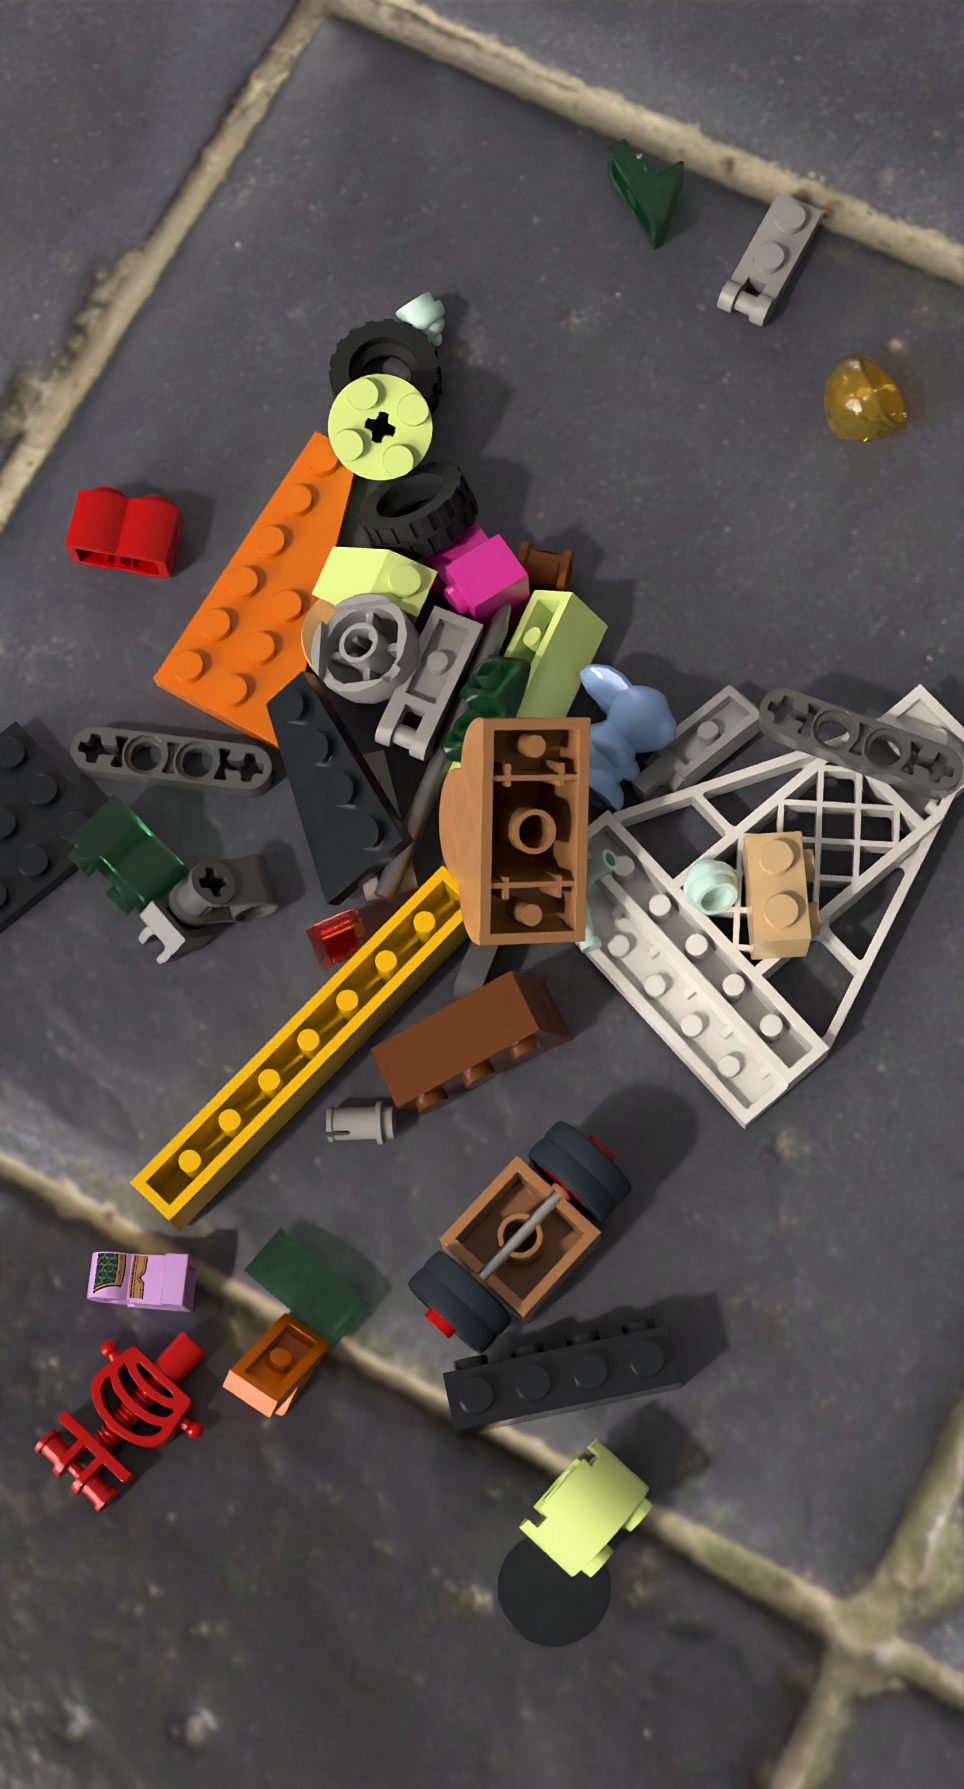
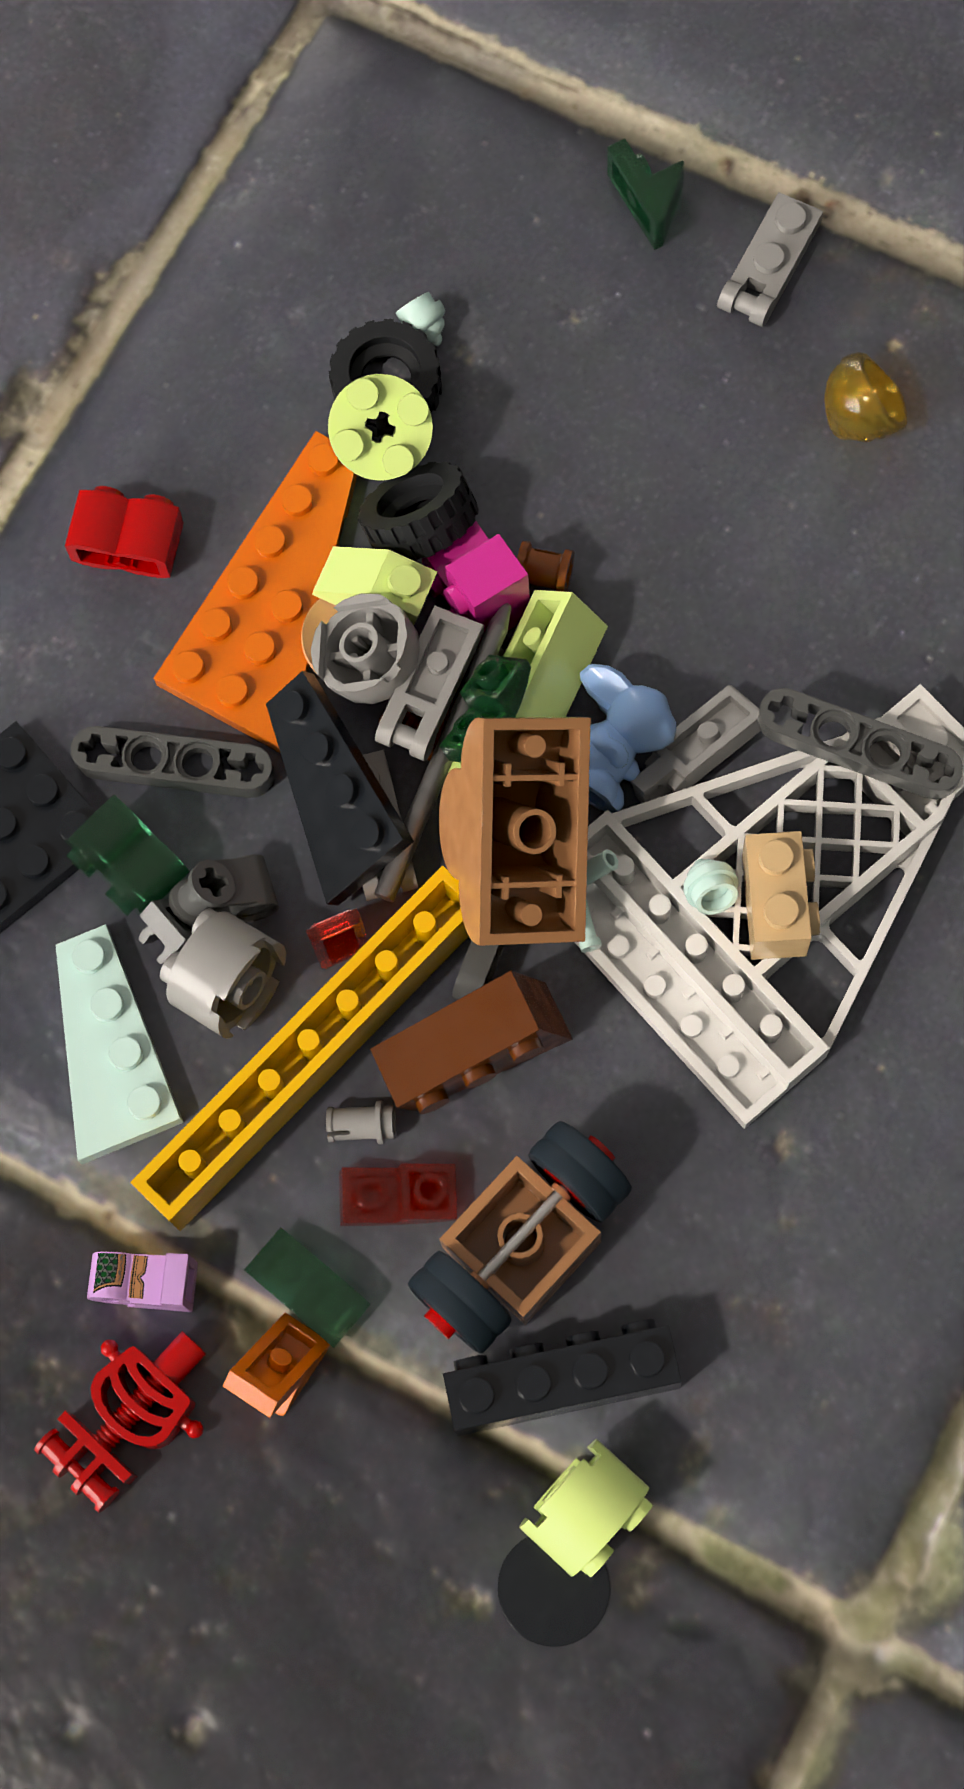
(111, 1059): none -> light aqua wing
(223, 972): none -> light grey brick
(398, 1195): none -> clear red slope

